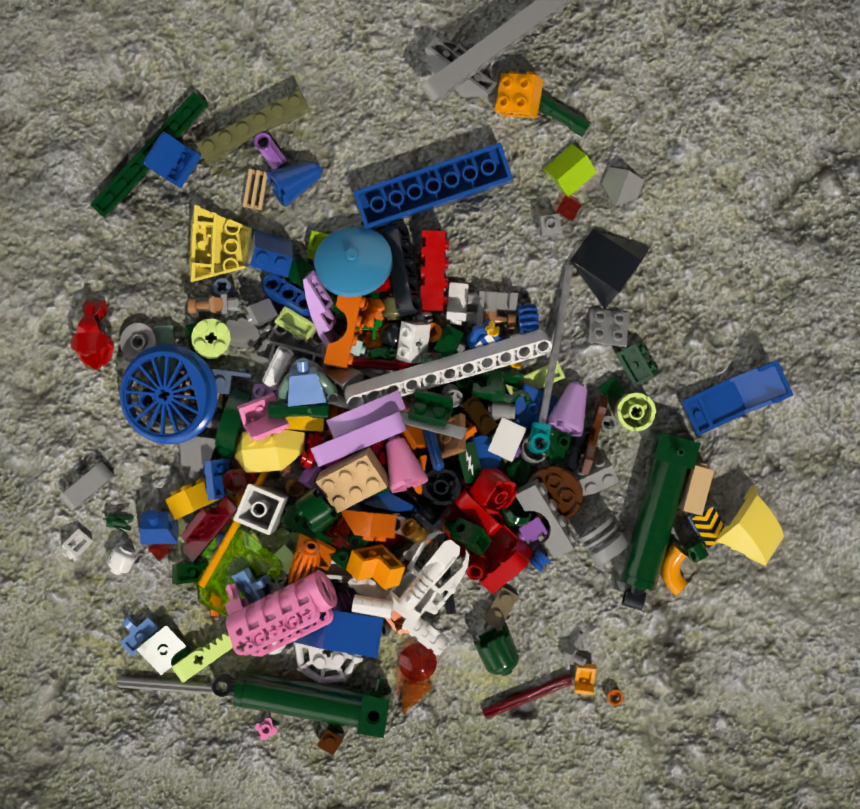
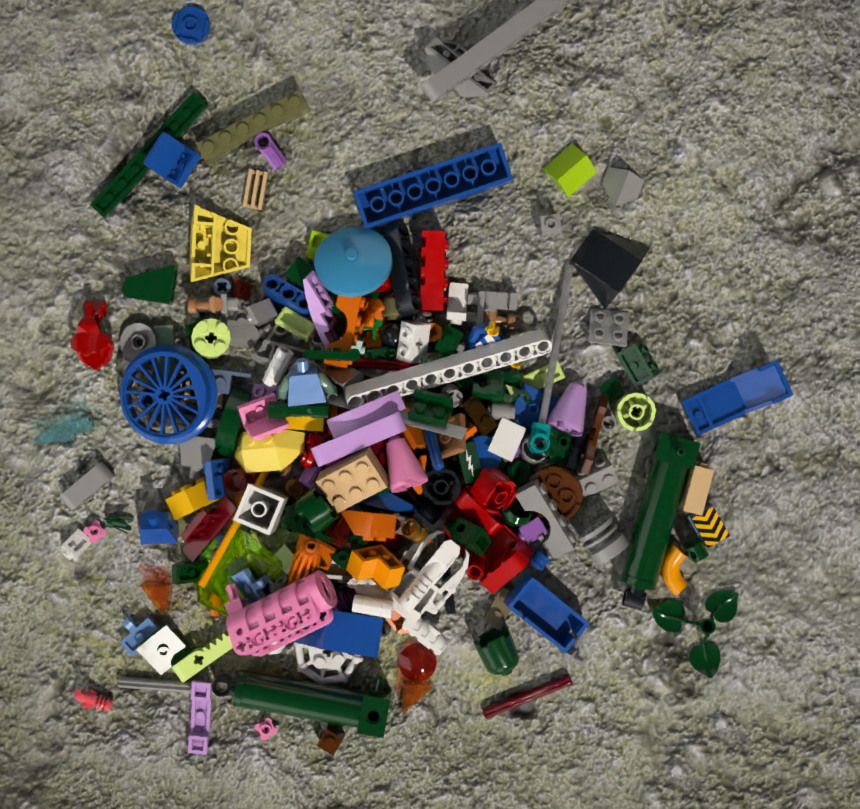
(66, 431): none -> clear light blue slope
(90, 699): none -> coral piece
(100, 531): none -> bright pink plate
(121, 559): white head -> none
(152, 286): none -> dark green slope
(159, 550): clear red piece -> none
(159, 593): none -> clear orange slope
(196, 28): none -> blue tile
(200, 717): none -> lavender slope
(237, 291): none -> clear red plate
(270, 254): blue slope -> none
(293, 181): blue cone -> none
(333, 354): none -> dark green plate
(519, 95): light orange brick -> none
(527, 318): blue gear -> none
(545, 612): none -> blue piece
(563, 115): dark green axle -> none
(568, 208): clear red tile -> none
(584, 679): light orange bracket -> none
(615, 693): orange hinge -> none
(721, 605): none -> dark green plant
(753, 529): light yellow wedge -> none

